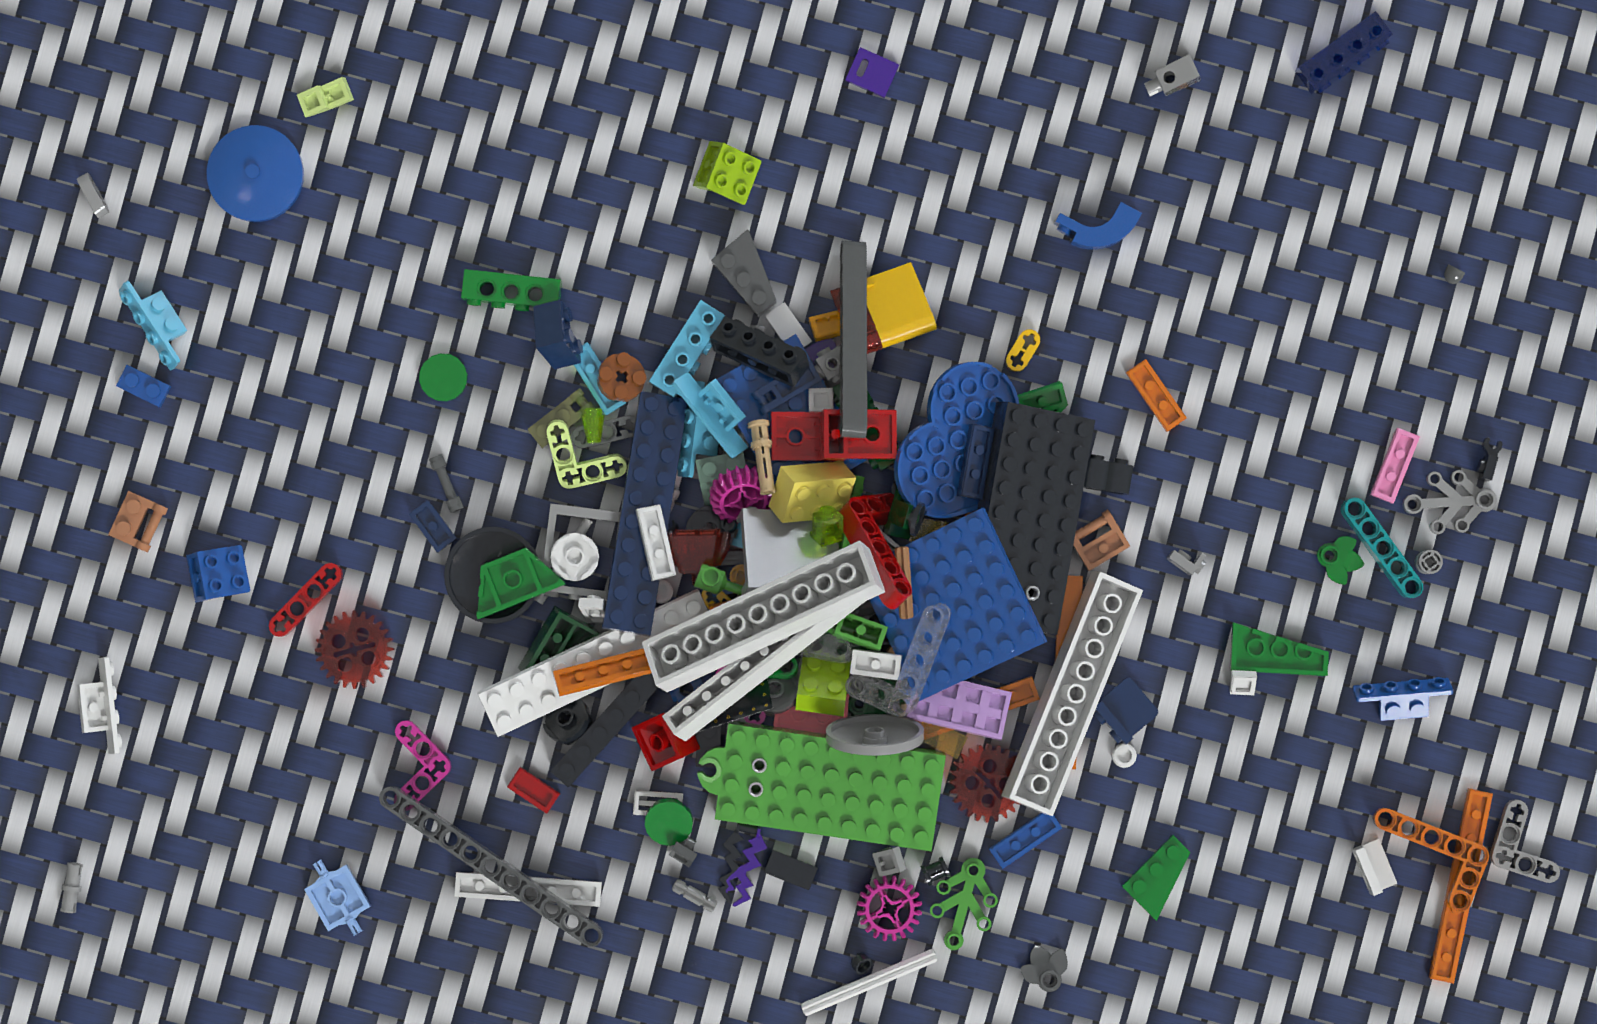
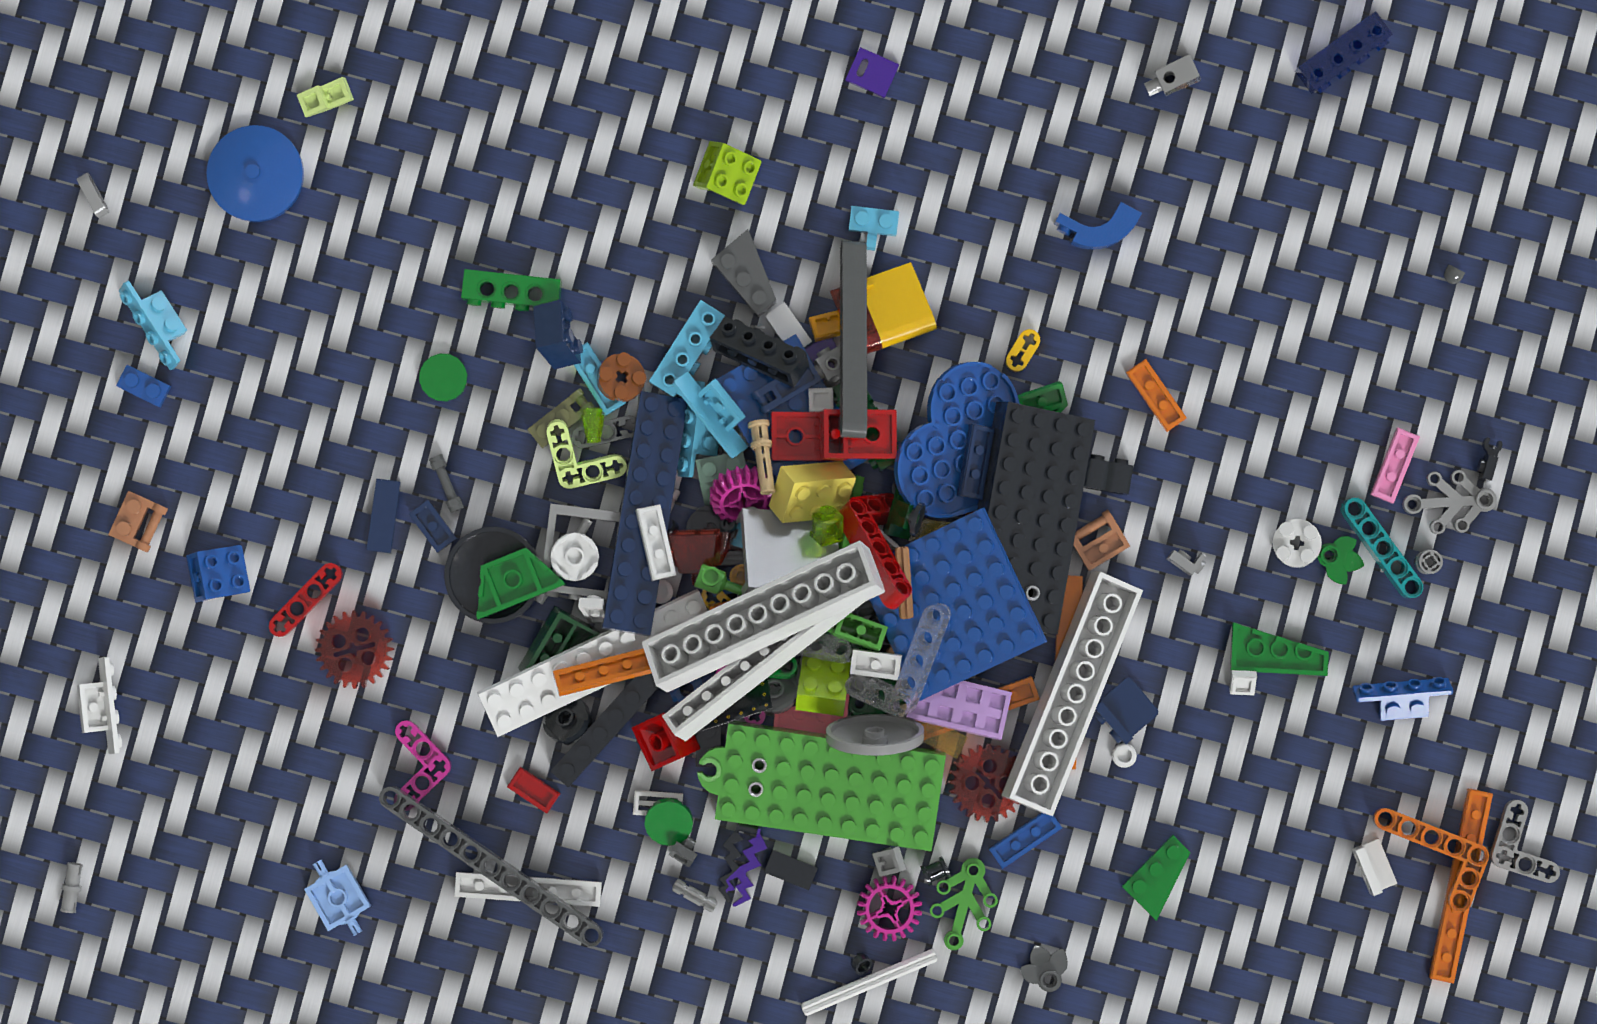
(383, 515): none -> dark blue tile
(873, 222): none -> medium azure plate
(1308, 534): none -> white plate

